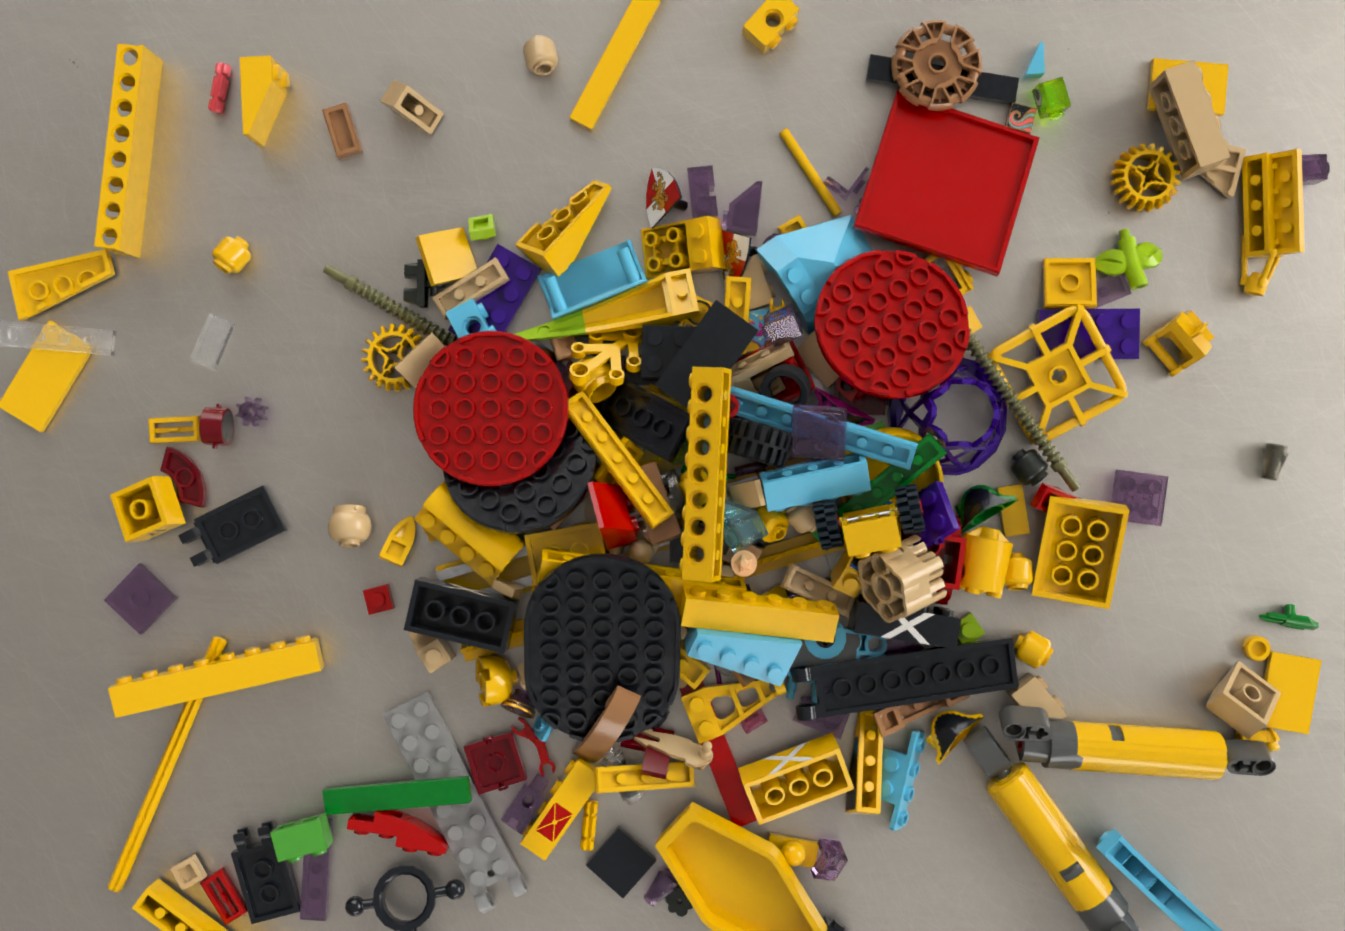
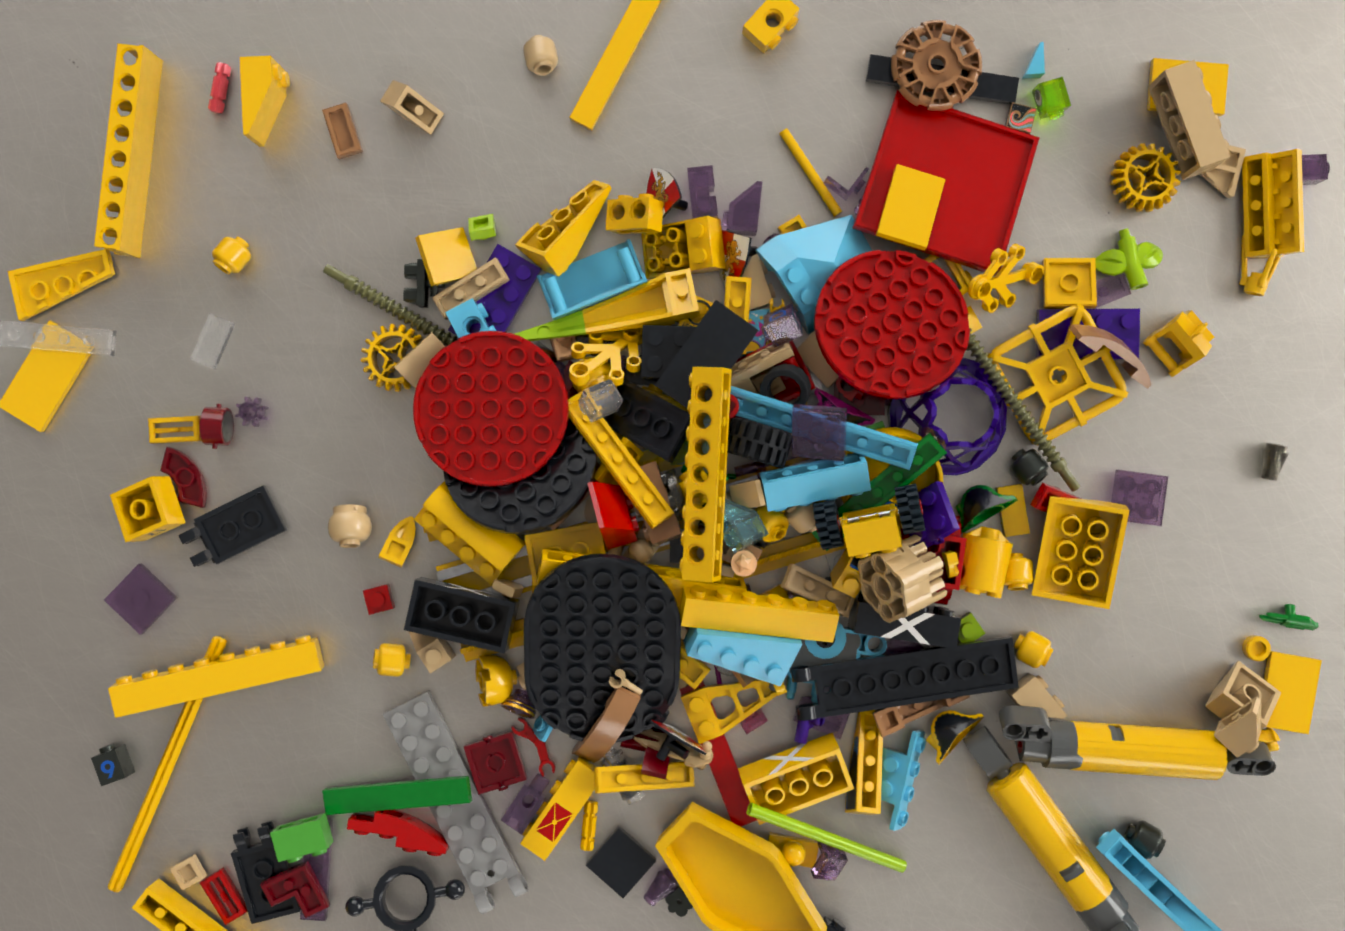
(112, 764): none -> pearl dark grey brick
(298, 883): none -> dark red tile
(391, 659): none -> yellow head
(600, 400): none -> clear brick
(623, 682): none -> tan hand
(634, 215): none -> yellow brick
(671, 744): none -> black shield
(803, 729): none -> dark purple arm
(826, 837): none -> lime piece
(910, 207): none -> yellow tile
(951, 562): none -> yellow tile
(982, 284): none -> yellow plant
(1096, 338): none -> medium nougat slope
(1145, 839): none -> pearl dark grey head
(1241, 728): none -> tan slope

